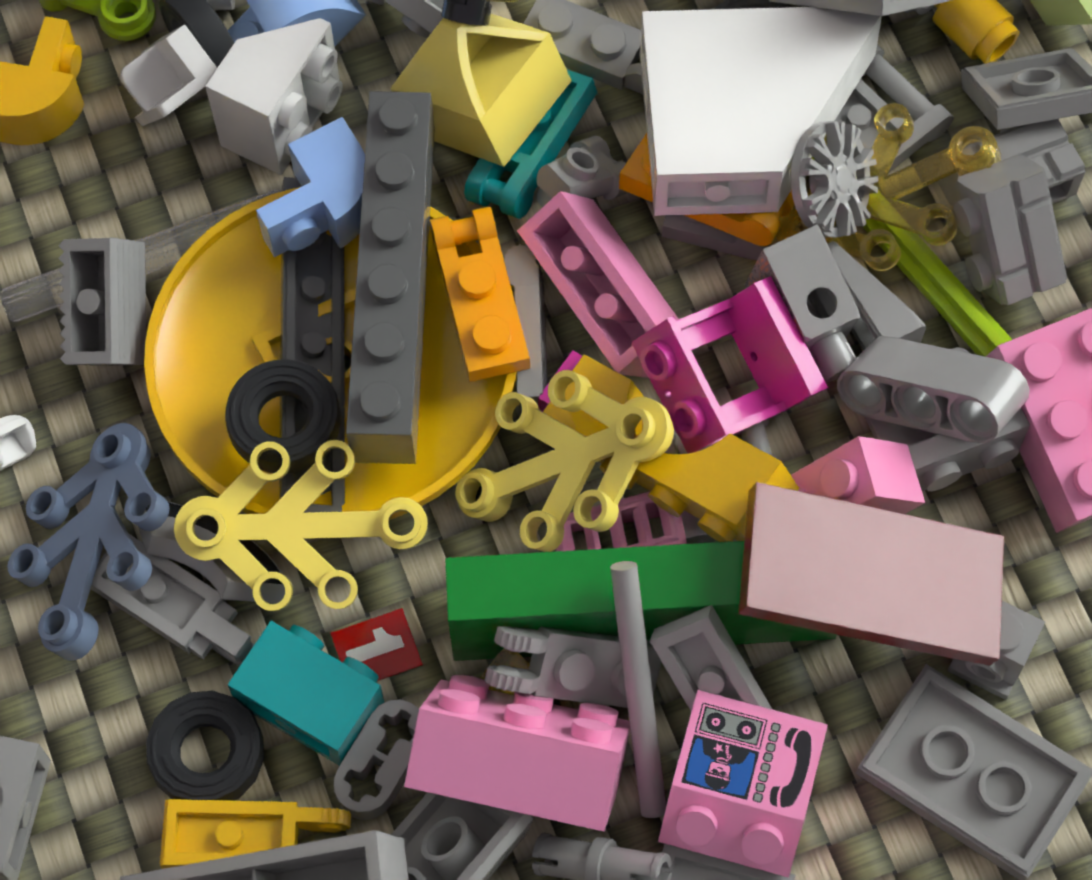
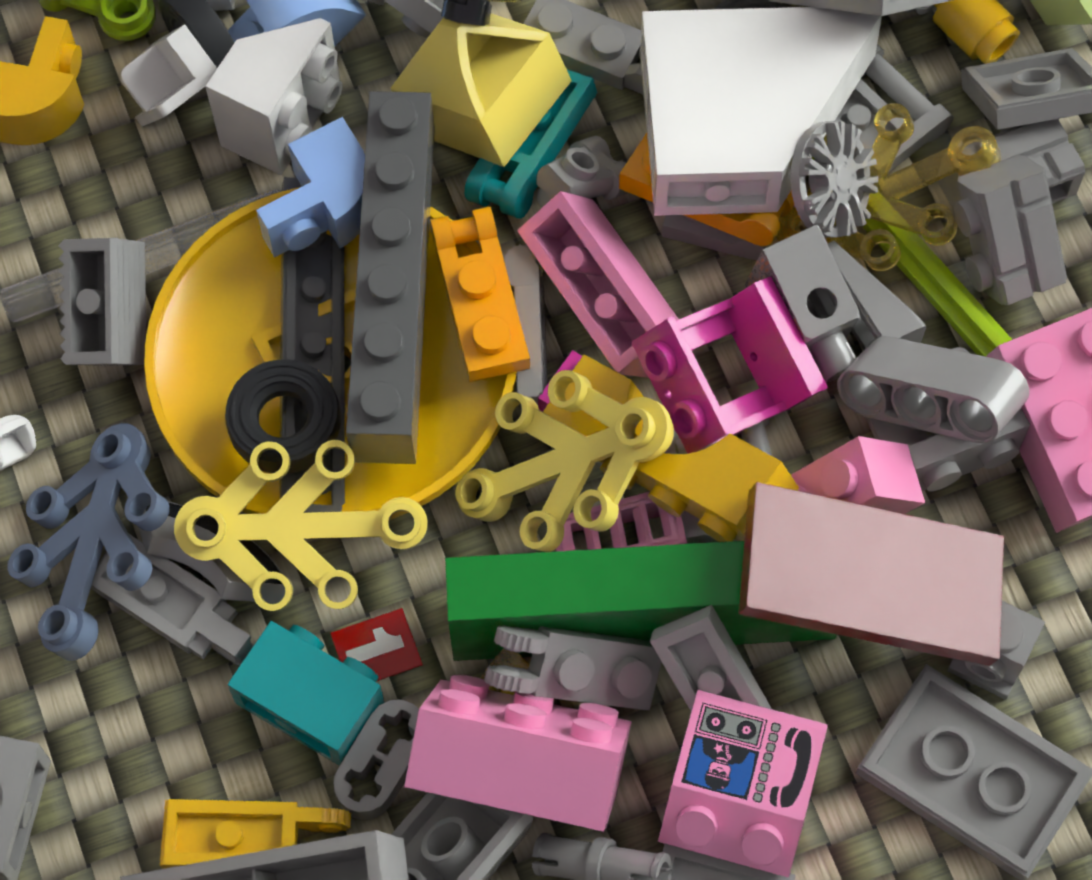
(198, 711): black tyre -> none
(638, 688): light grey bar -> none

